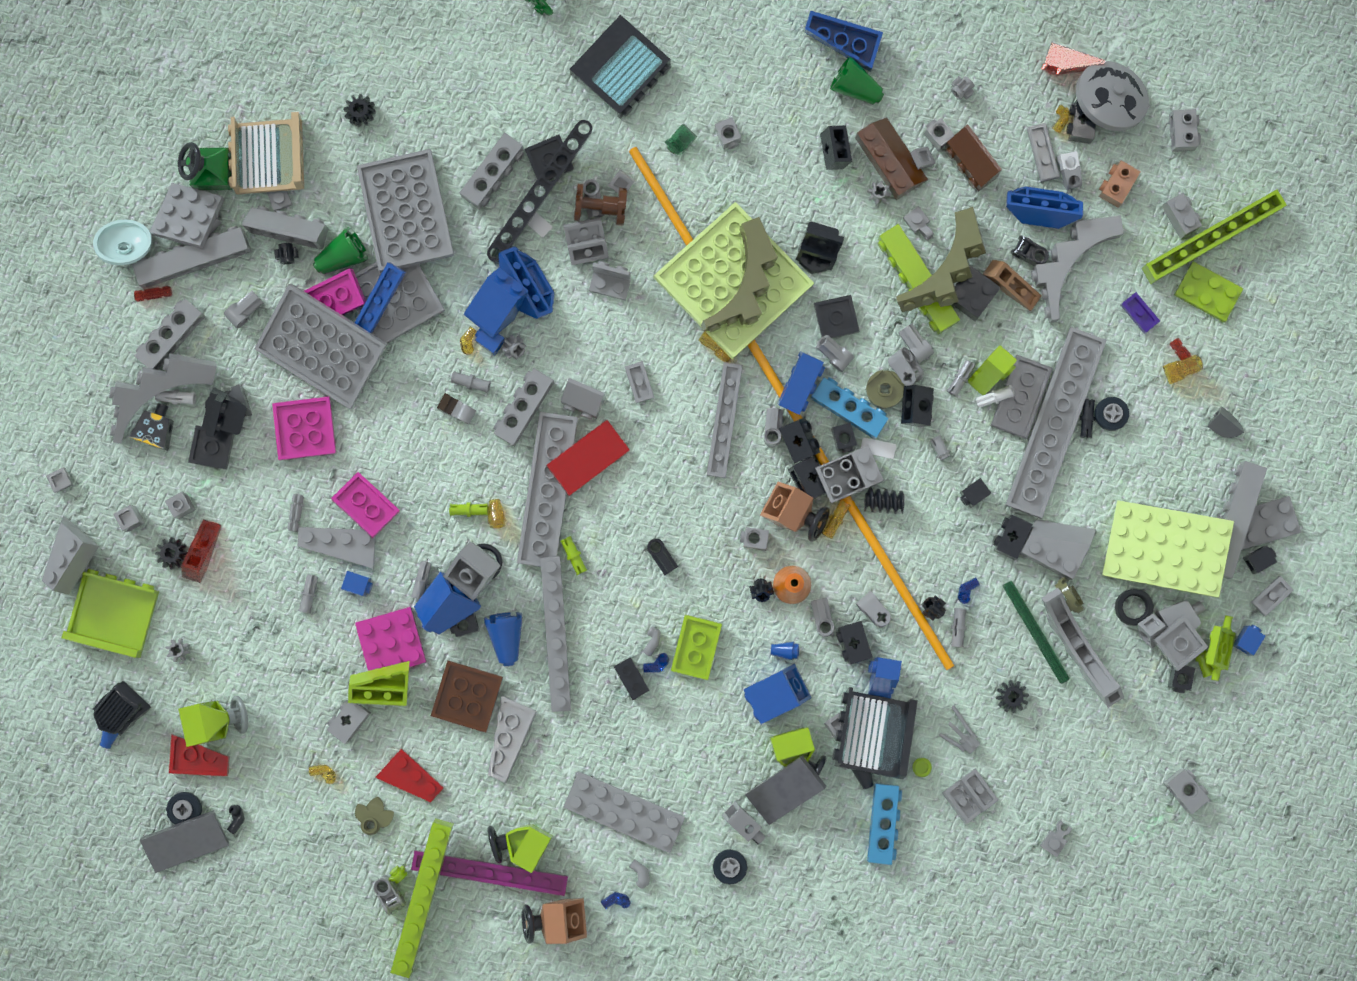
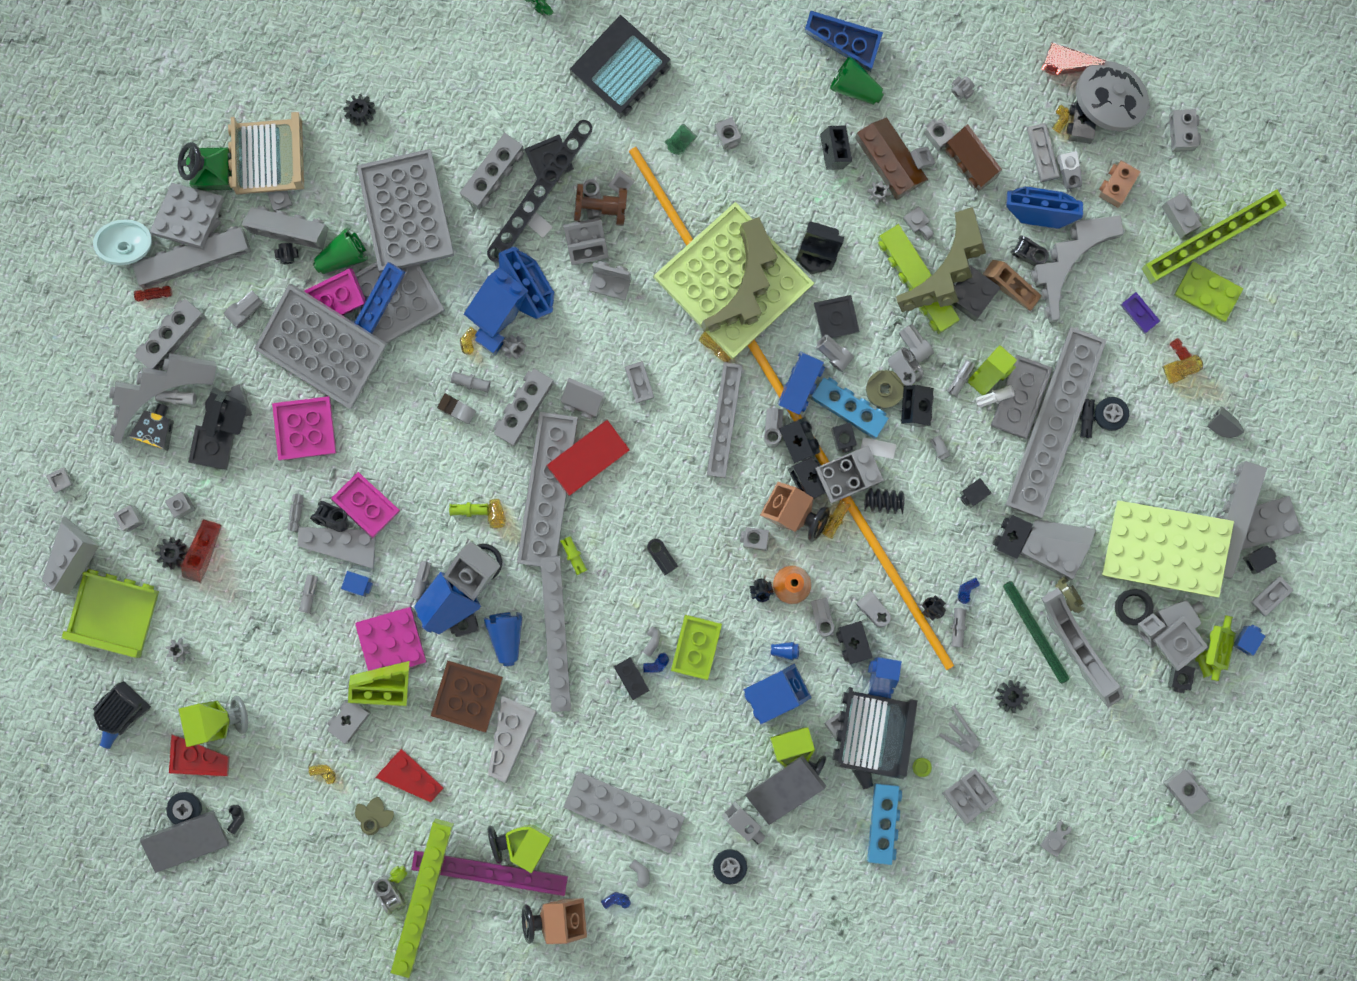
(328, 514): none -> black piece

